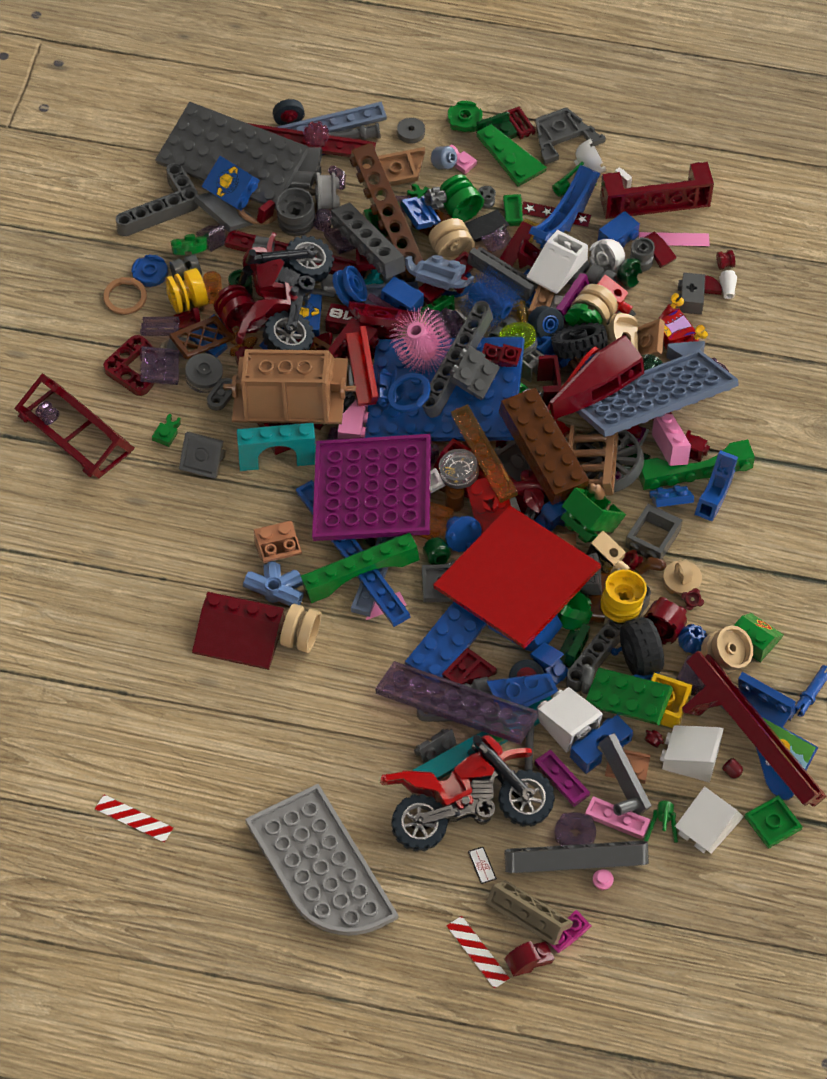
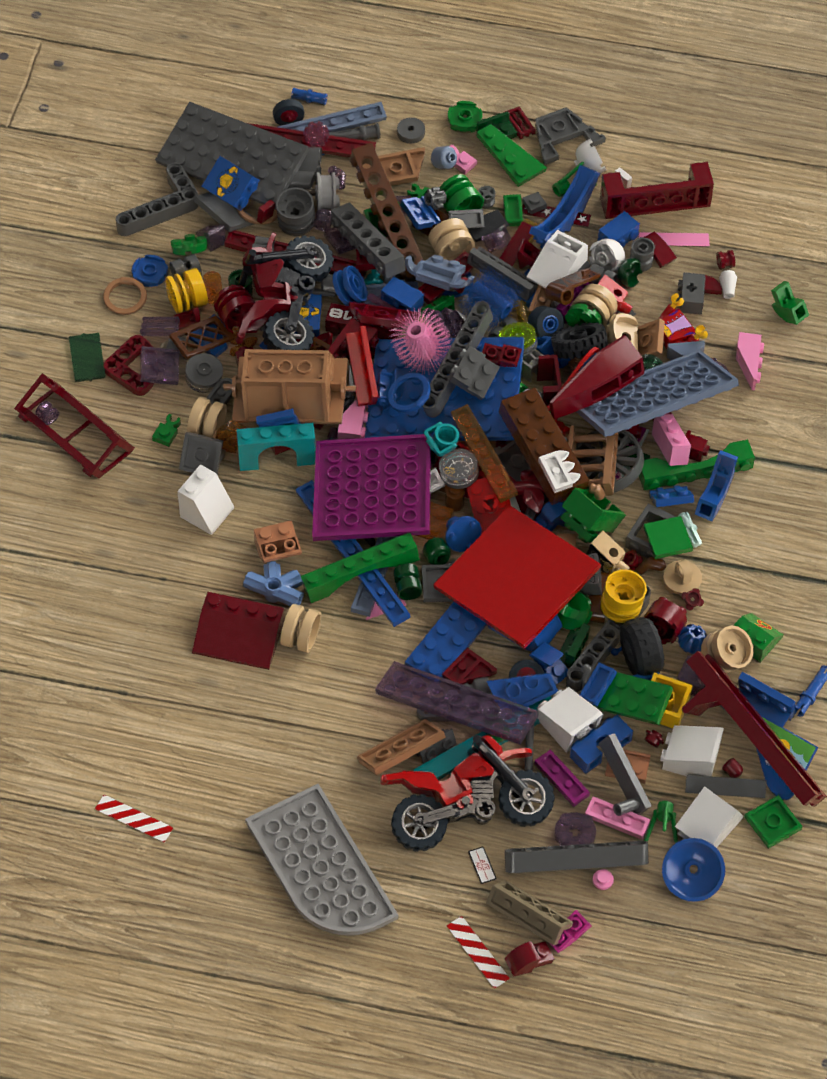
(87, 357): none -> clear green piece
(204, 500): none -> white slope
(206, 417): none -> tan wheel
(227, 433): none -> clear orange plate
(279, 418): none -> blue plate
(309, 96): none -> blue pin
(400, 747): none -> medium nougat tile
(407, 581): none -> dark green wheel
(444, 438): none -> teal piece
(471, 218): none -> dark grey tile
(534, 203): none -> dark grey plate
(557, 471): none -> white plate
(563, 289): none -> reddish brown door
(598, 684): none -> blue tile
(668, 537): none -> green tile
(691, 529): none -> light aqua axle
(695, 885): none -> blue dish
(726, 786): none -> dark grey sticker
(747, 356): none -> bright pink slope
(786, 306): none -> green brick

